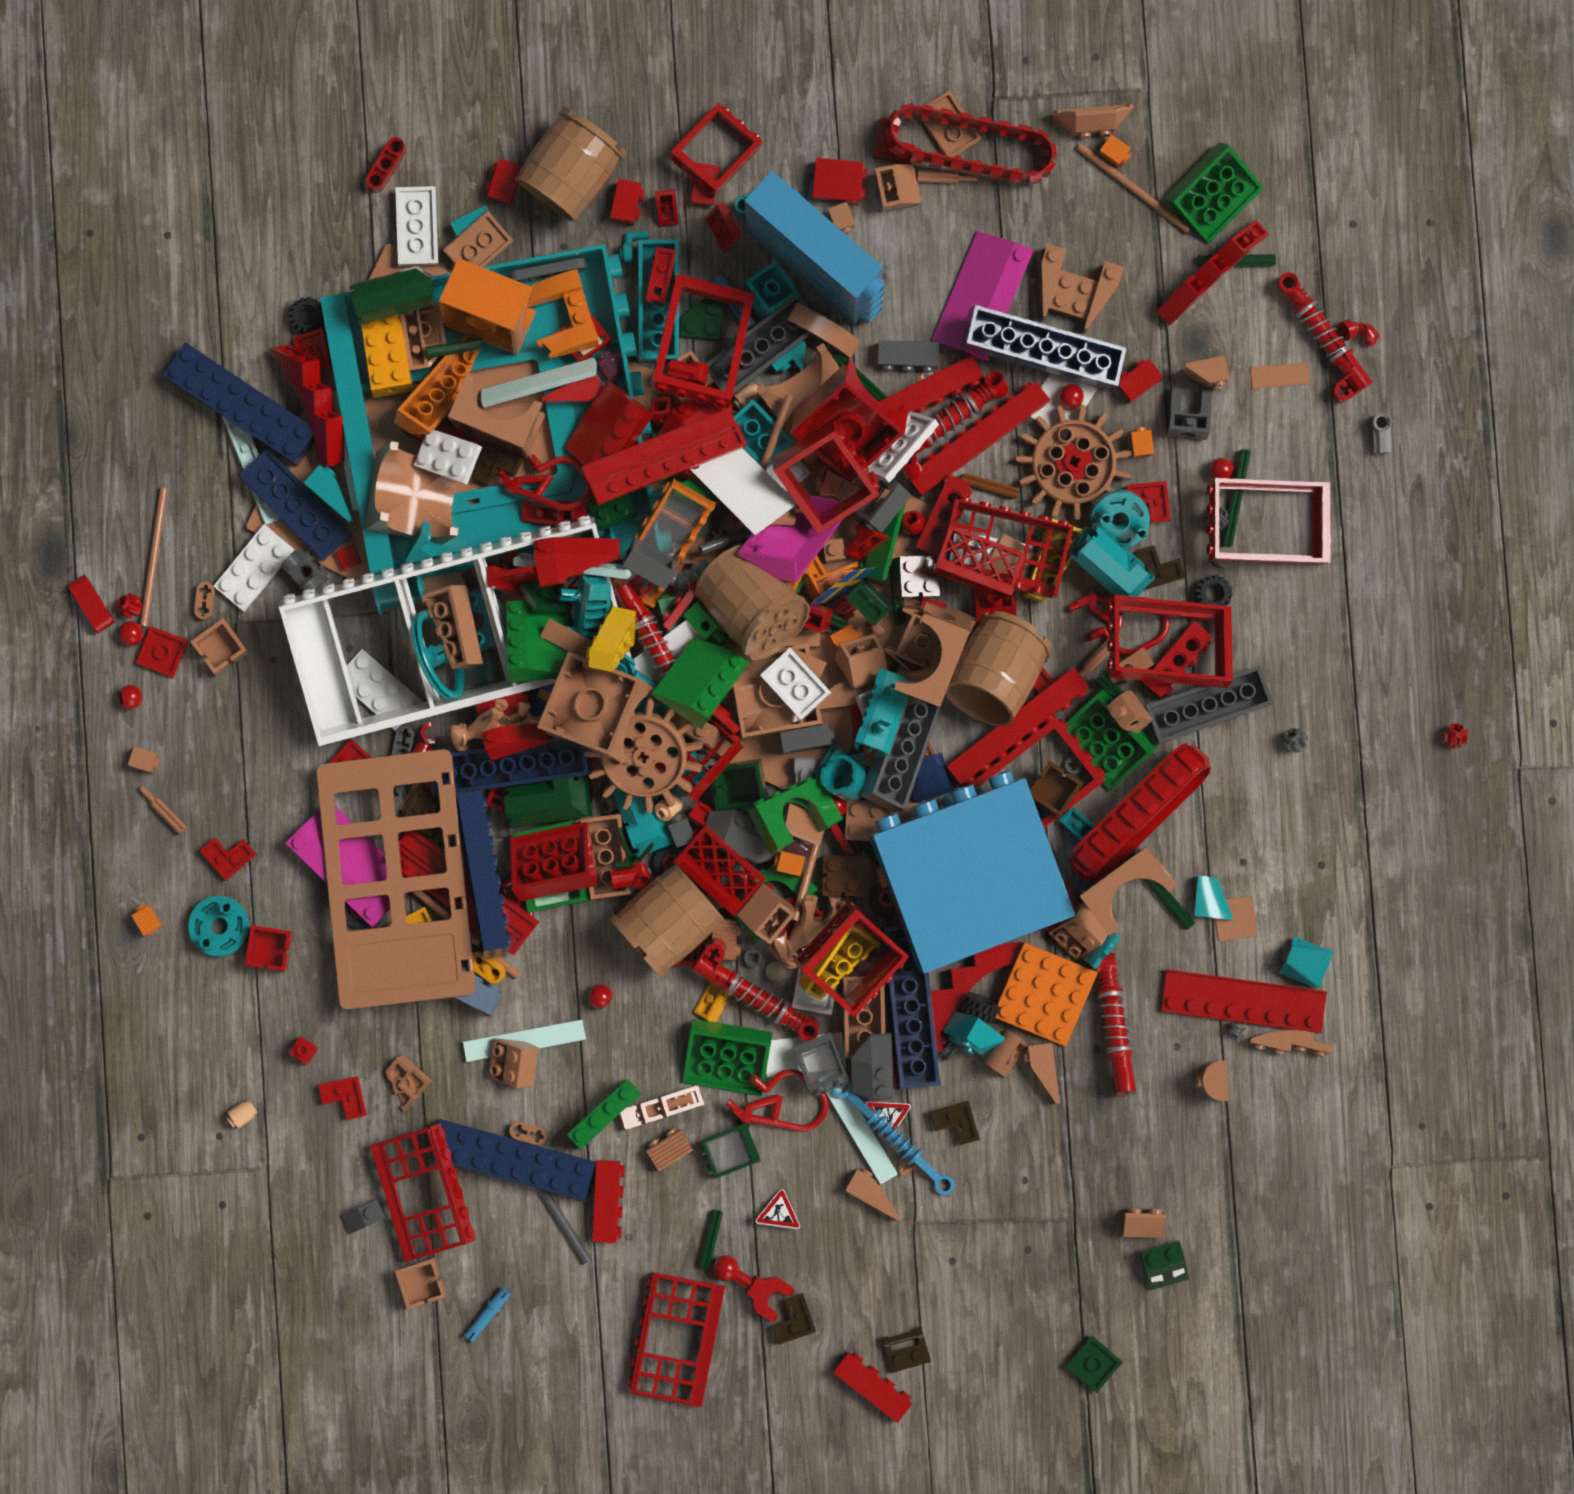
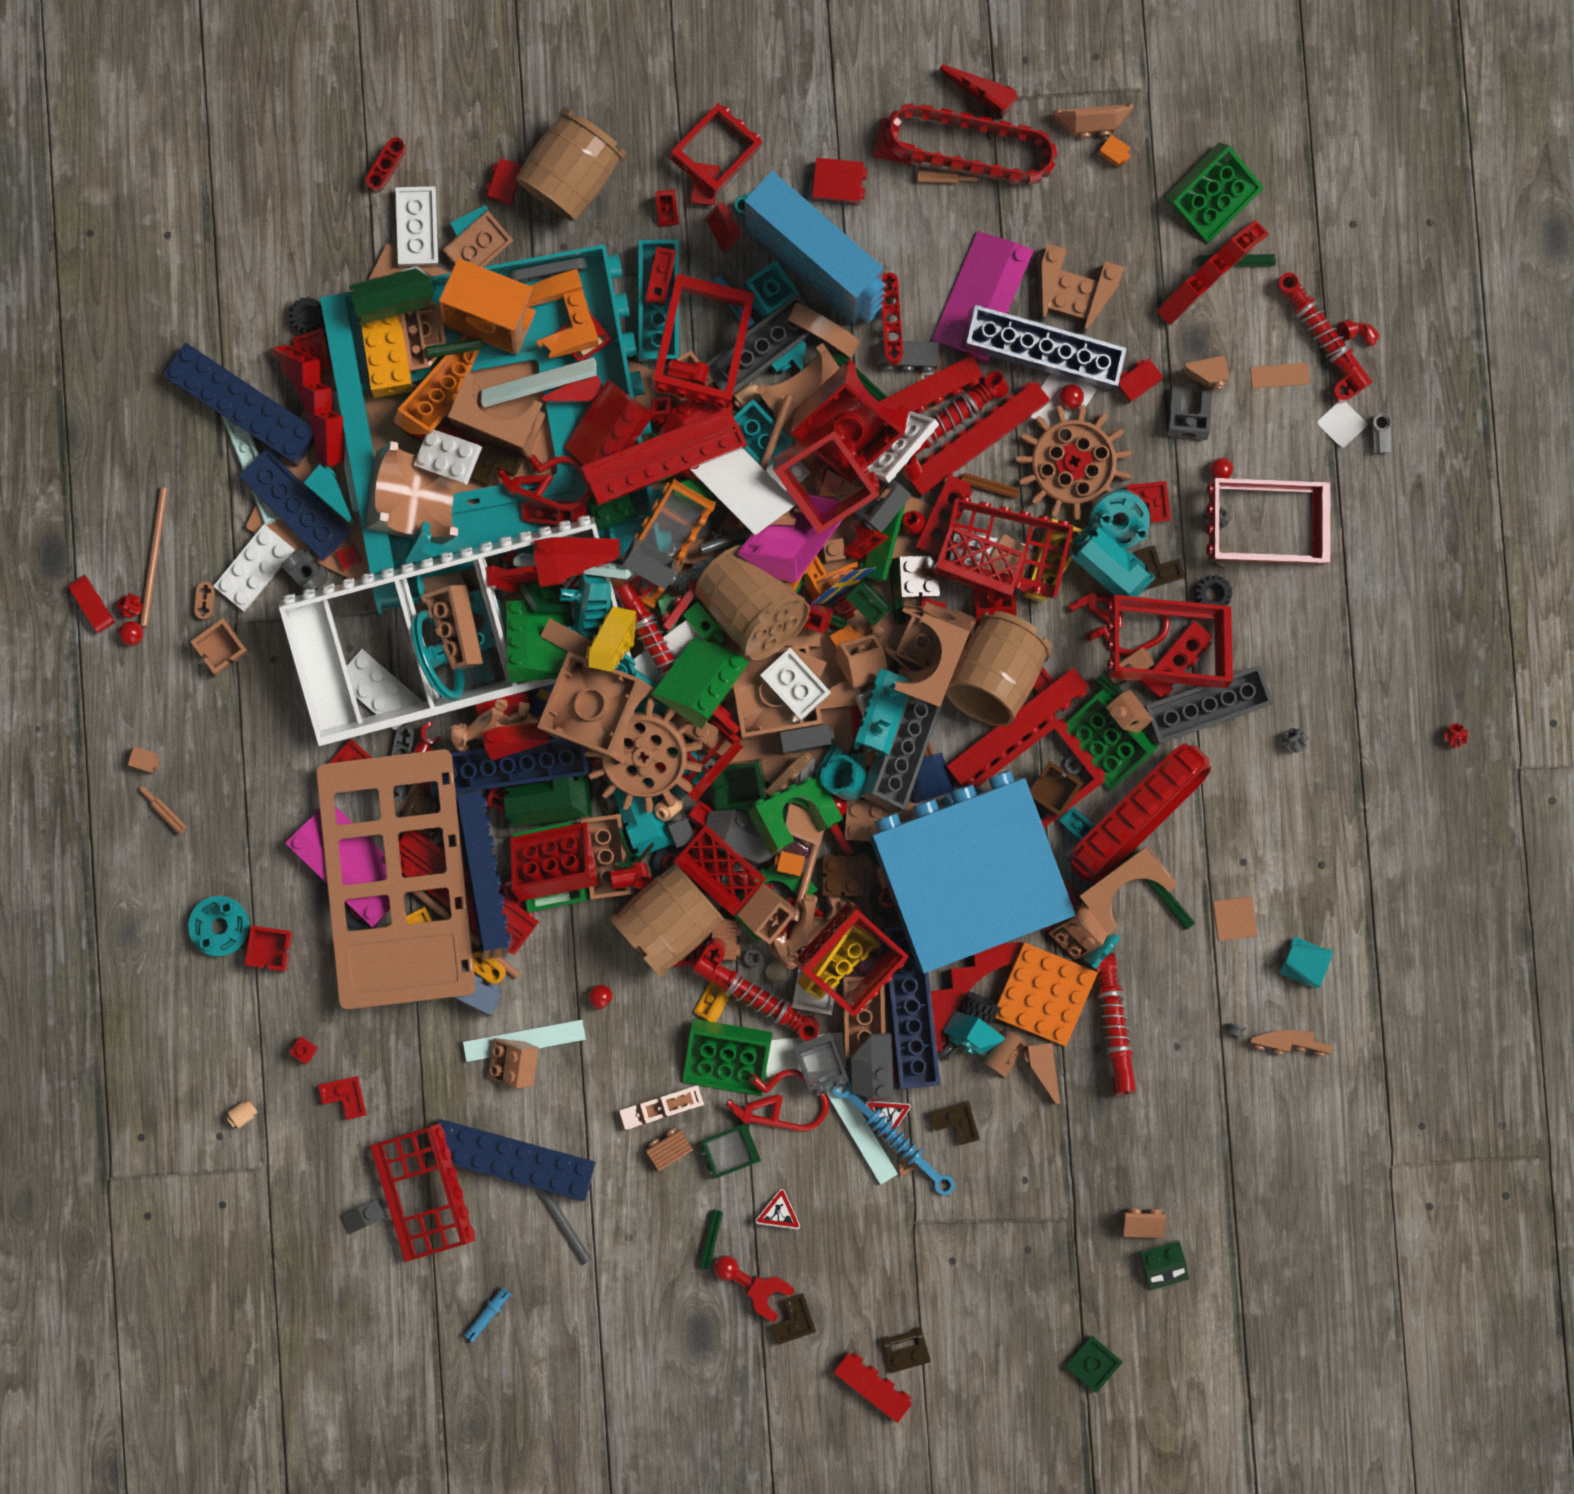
(130, 697): red piece -> none
(147, 920): orange brick -> none
(162, 652): red tile -> none
(228, 862): red plate -> none
(407, 1080): nougat slope -> none
(421, 1283): nougat piece -> none
(530, 1128): nougat beam -> none
(604, 1114): green arch -> none
(607, 1201): red brick -> none
(609, 365): clear pink head -> none
(626, 202): red brick -> none
(627, 251): teal plate -> none
(703, 320): dark green plate -> none
(706, 1347): red window -> none
(790, 773): none -> medium nougat hinge
(842, 217): nougat brick -> none
(868, 1190): nougat slope -> none
(894, 327): none -> red beam
(897, 186): nougat slope -> none
(950, 137): nougat tile -> none
(989, 93): none -> red wedge
(1095, 660): nougat axle -> none
(1134, 188): nougat piece -> none
(1141, 443): orange brick -> none
(1210, 899): teal slope -> none
(1214, 1080): nougat brick -> none
(1235, 500): dark green axle -> none
(1243, 1001): red plate -> none
(1342, 423): none -> white sticker

